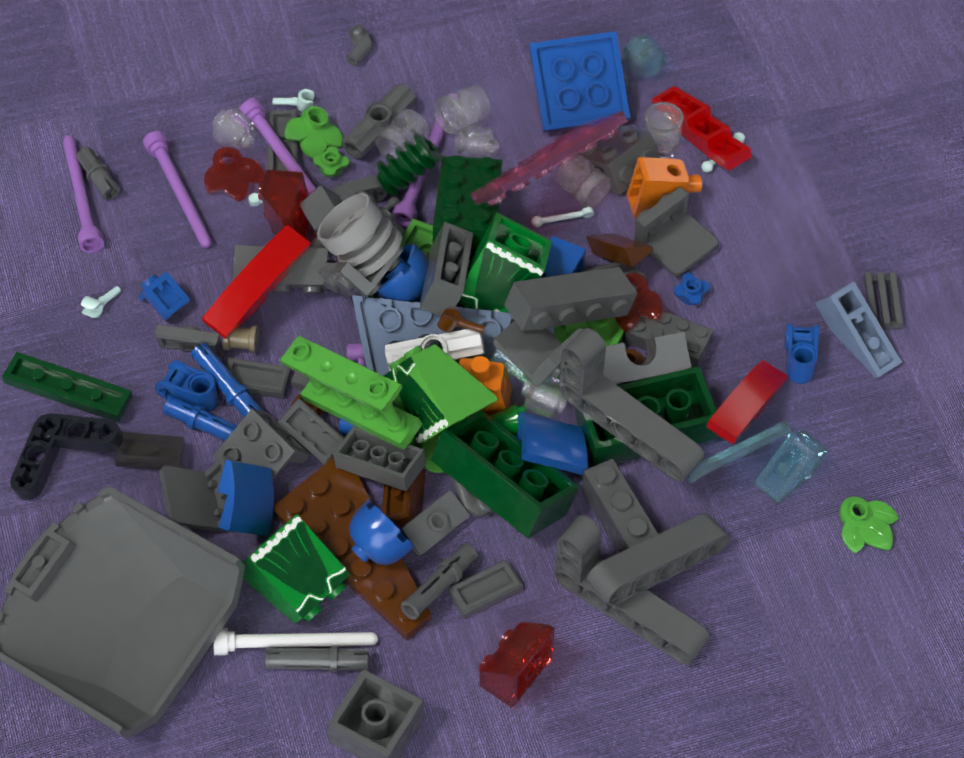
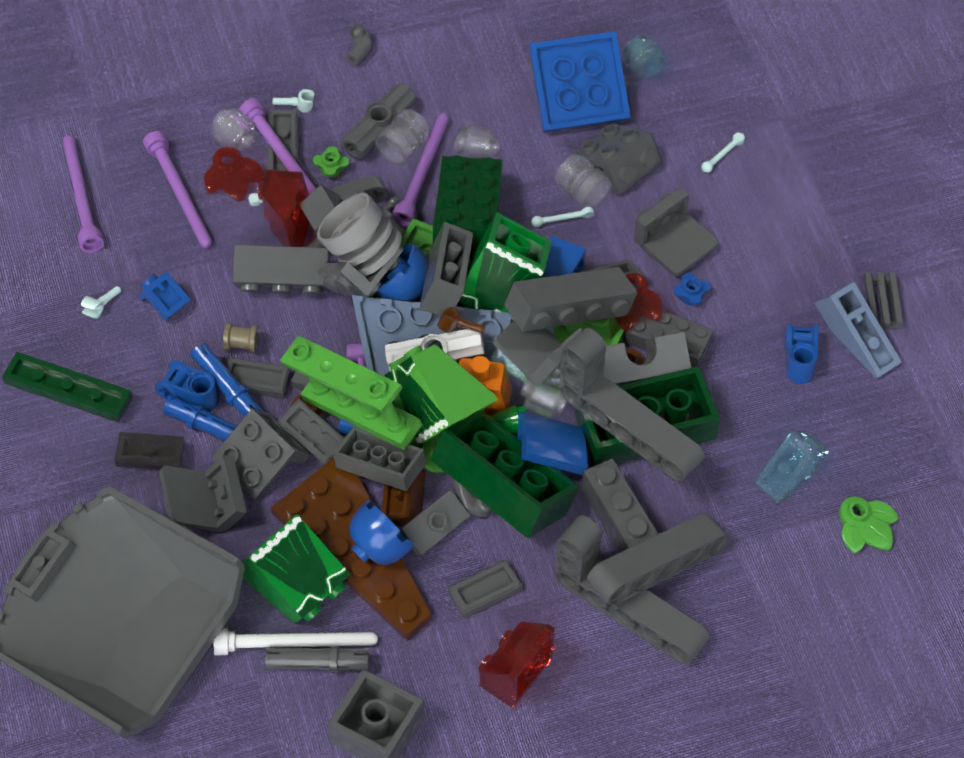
(59, 438): black beam -> none
(97, 173): dark grey axle -> none
(187, 338): dark grey plate -> none
(248, 498): blue slope -> none
(256, 281): red slope -> none
(313, 131): bright green plate -> none
(408, 164): dark green piece -> none
(448, 572): dark grey pin -> none
(462, 108): clear wheel -> none
(539, 163): clear pink wing -> none
(618, 248): reddish brown slope -> none
(655, 178): orange torso -> none
(665, 124): clear wheel -> none
(705, 131): red slope -> none
(739, 451): clear light blue tile -> none
(747, 401): red slope -> none

